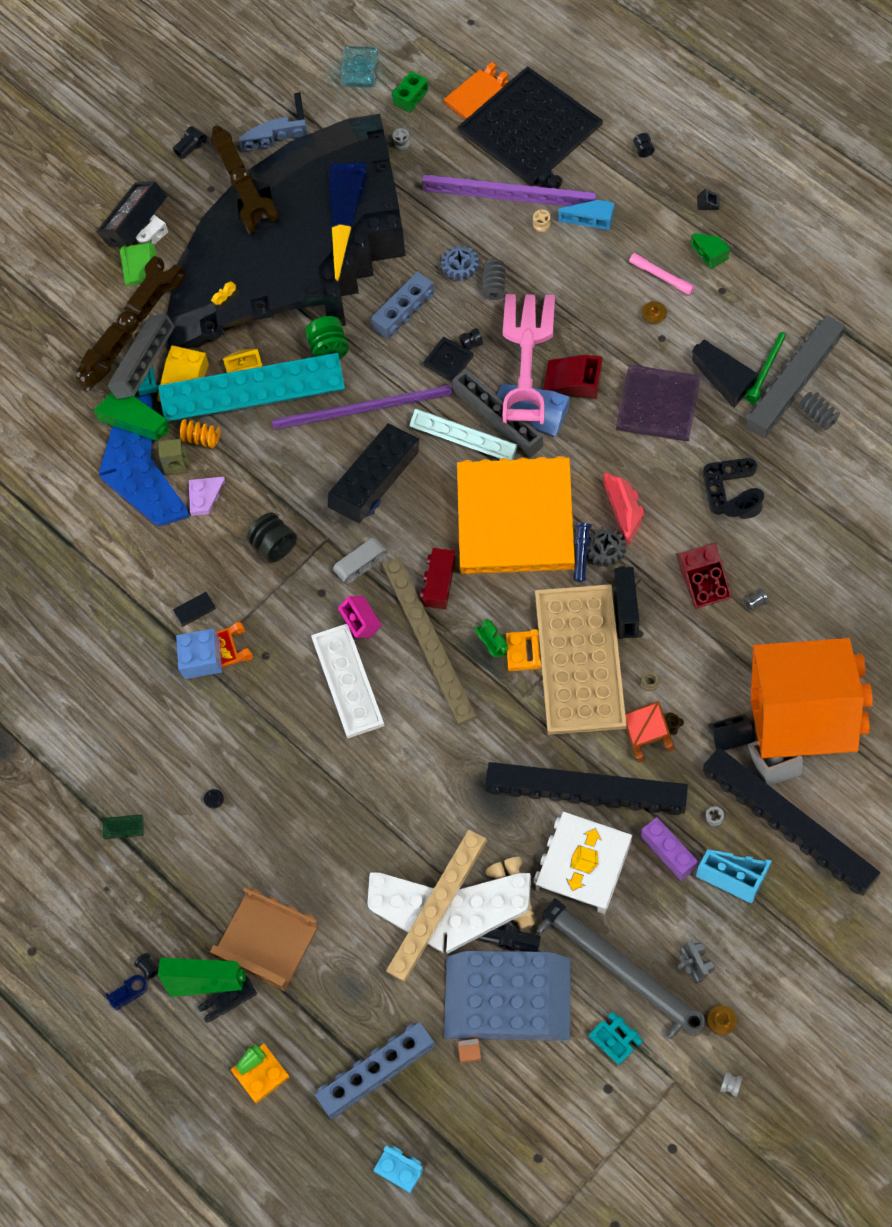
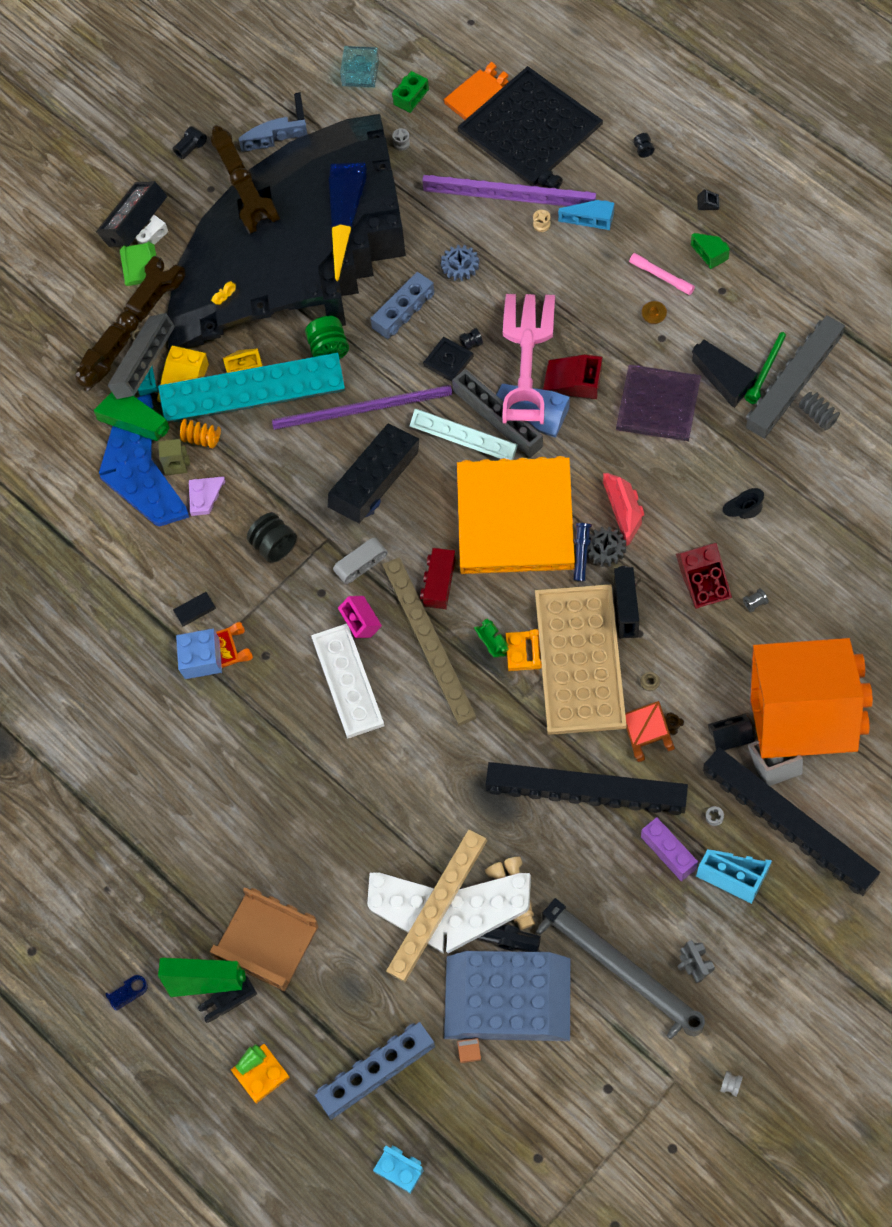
(123, 826): clear green plate -> none
(146, 965): black bush -> none
(214, 798): black plate -> none
(494, 279): dark grey piece -> none
(583, 860): white panel -> none
(611, 1043): teal plate -> none
(717, 479): black beam -> none
(722, 1020): pearl gold piece -> none

